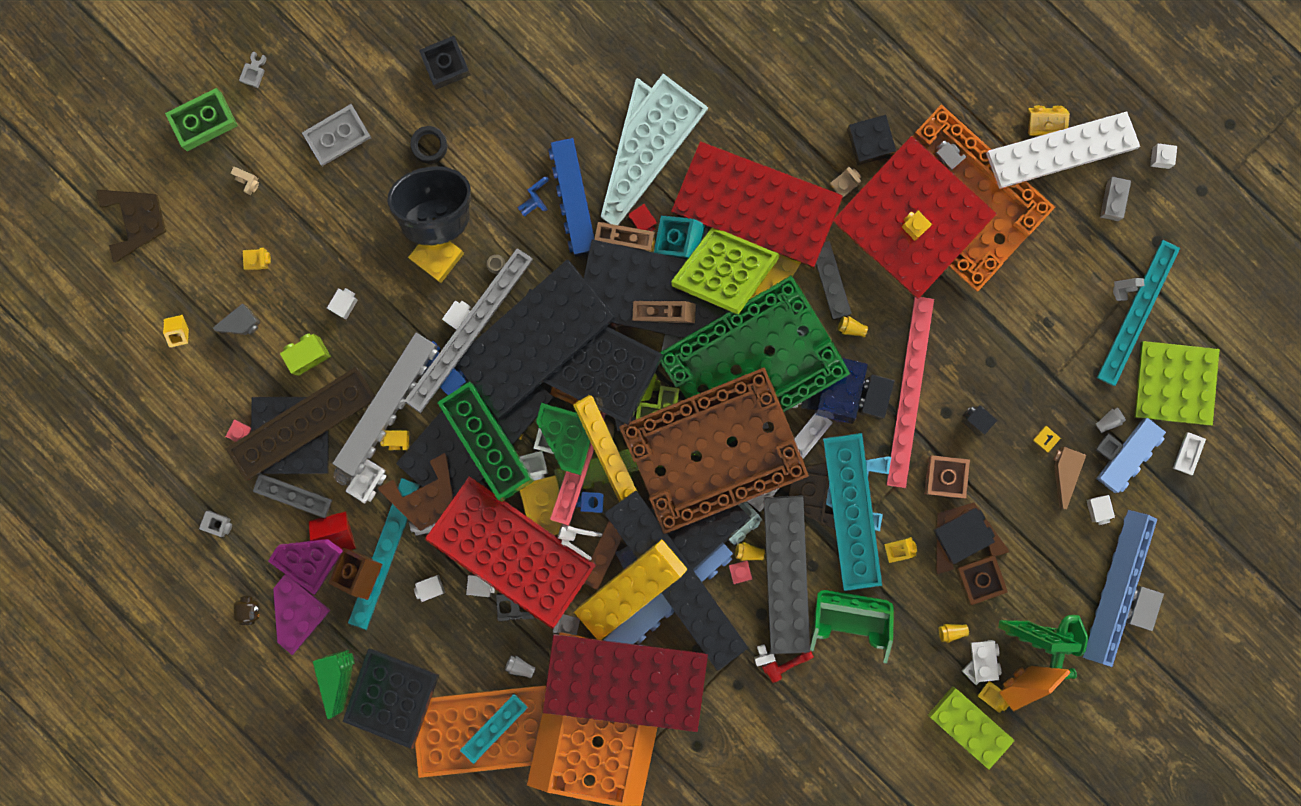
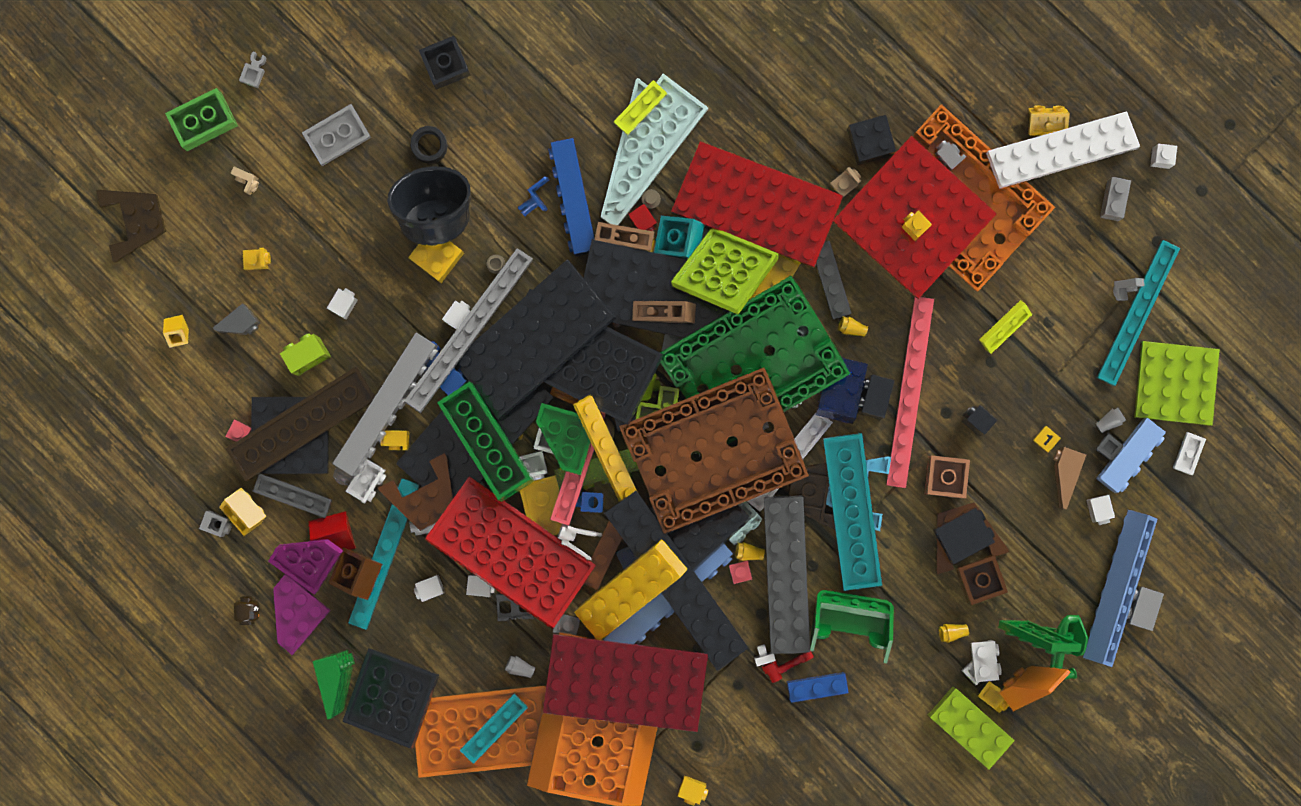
(242, 511): none -> yellow brick
(640, 107): none -> neon yellow plate
(651, 199): none -> dark tan plate
(692, 791): none -> yellow brick
(812, 402): black plate -> none
(817, 687): none -> blue brick
(901, 550): yellow bracket -> none
(1005, 327): none -> neon yellow plate

